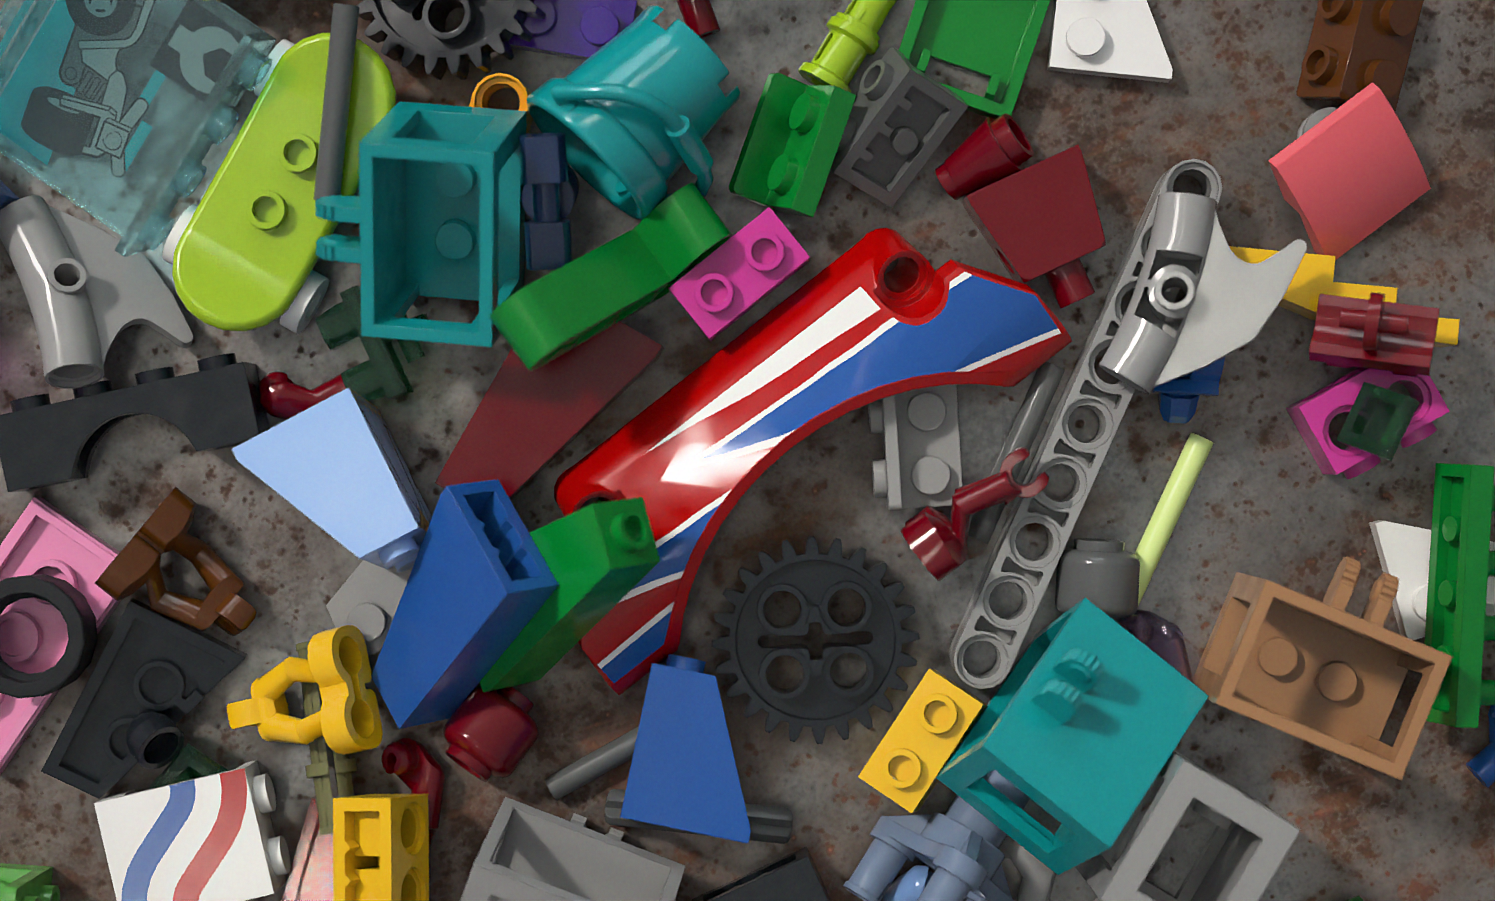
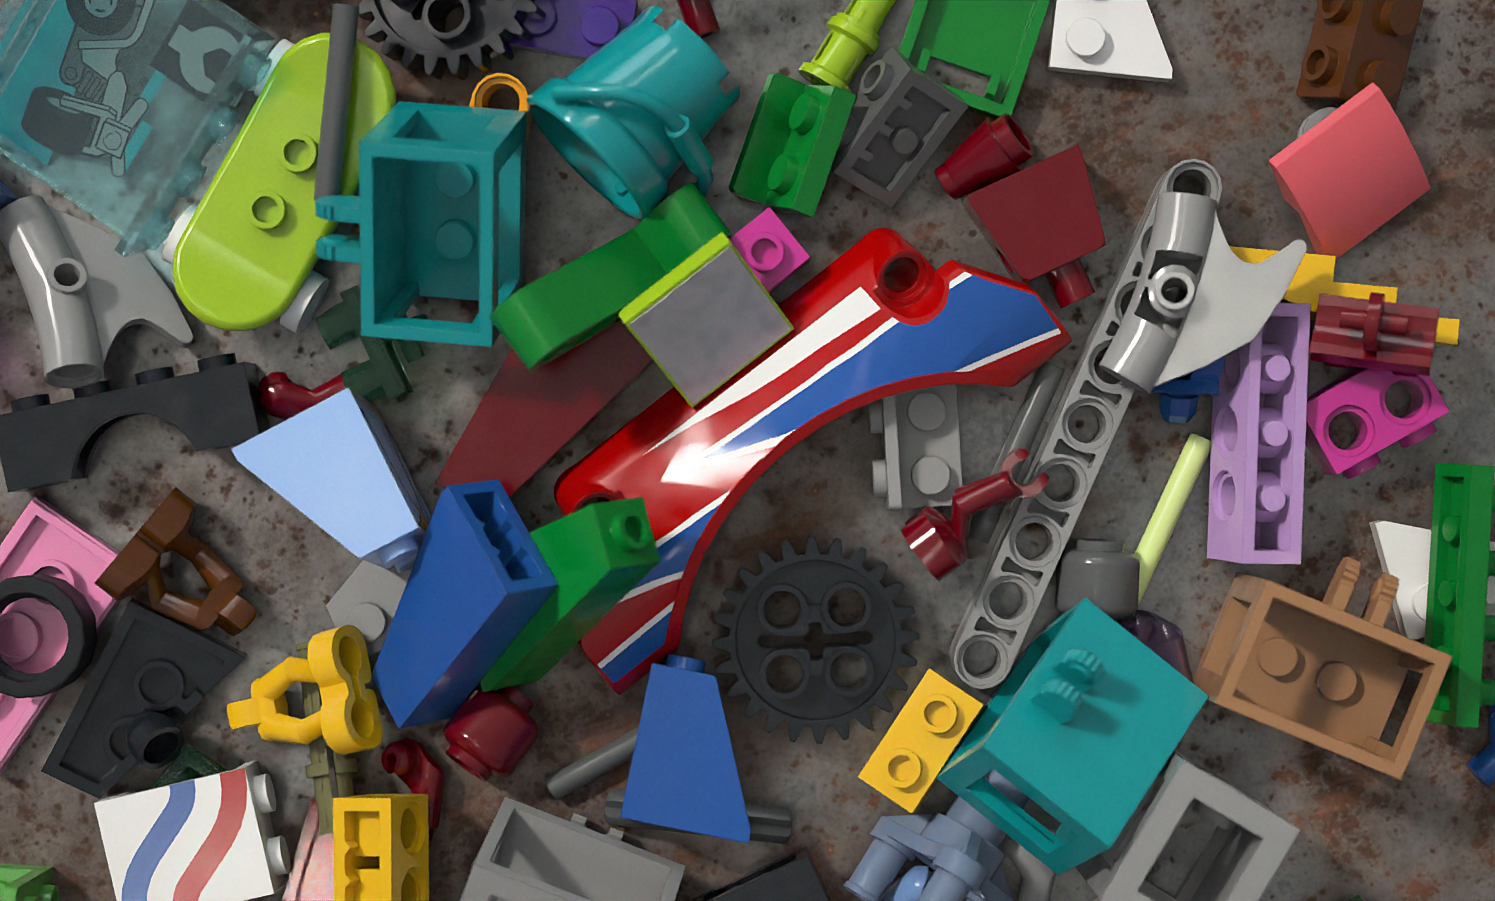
(547, 199): dark blue bar -> none
(706, 320): none -> flat silver tile
(1261, 445): none -> lavender brick
(1378, 421): clear green slope -> none

